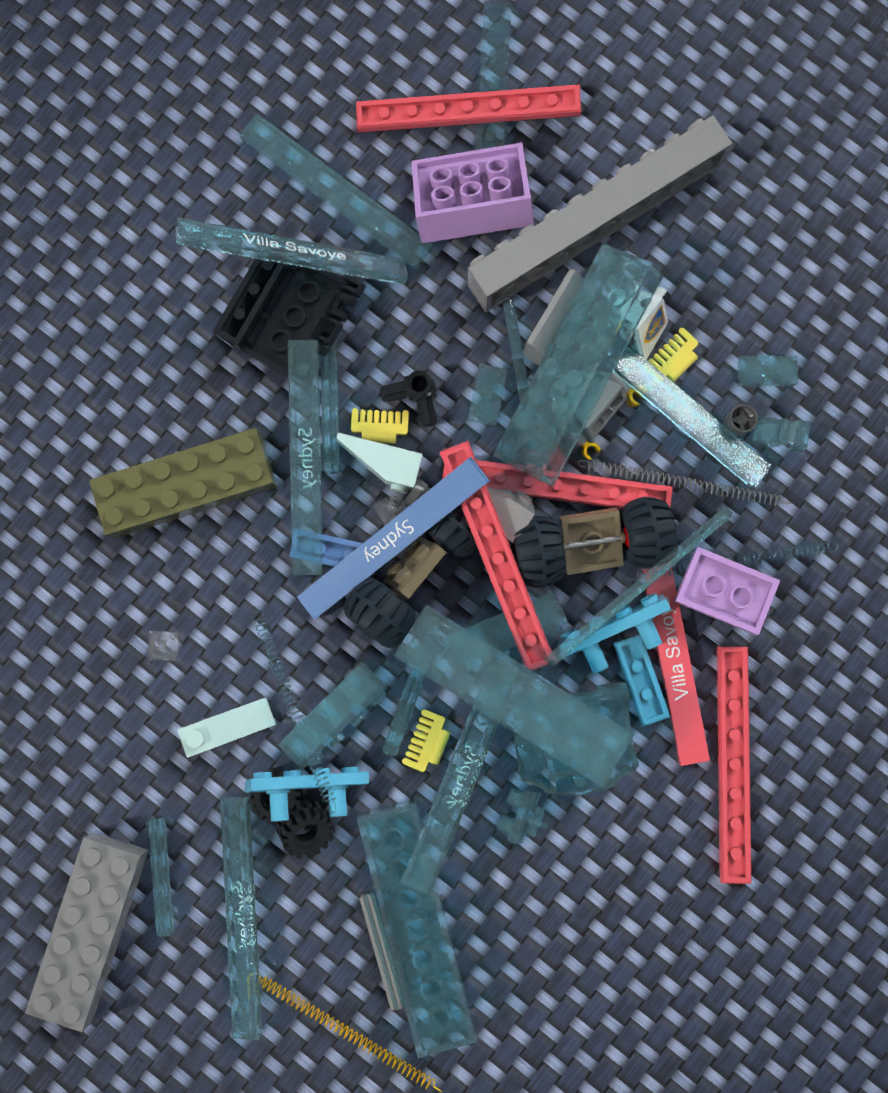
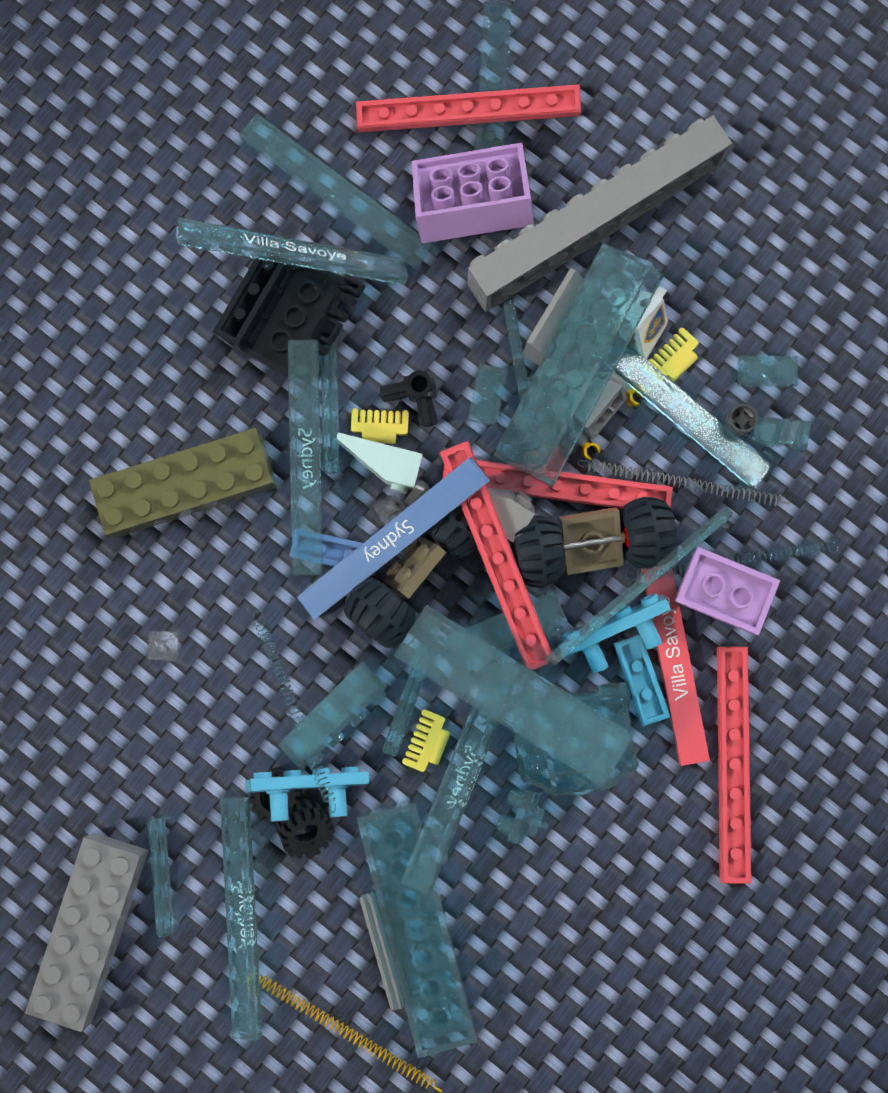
(226, 727): light aqua slope -> none

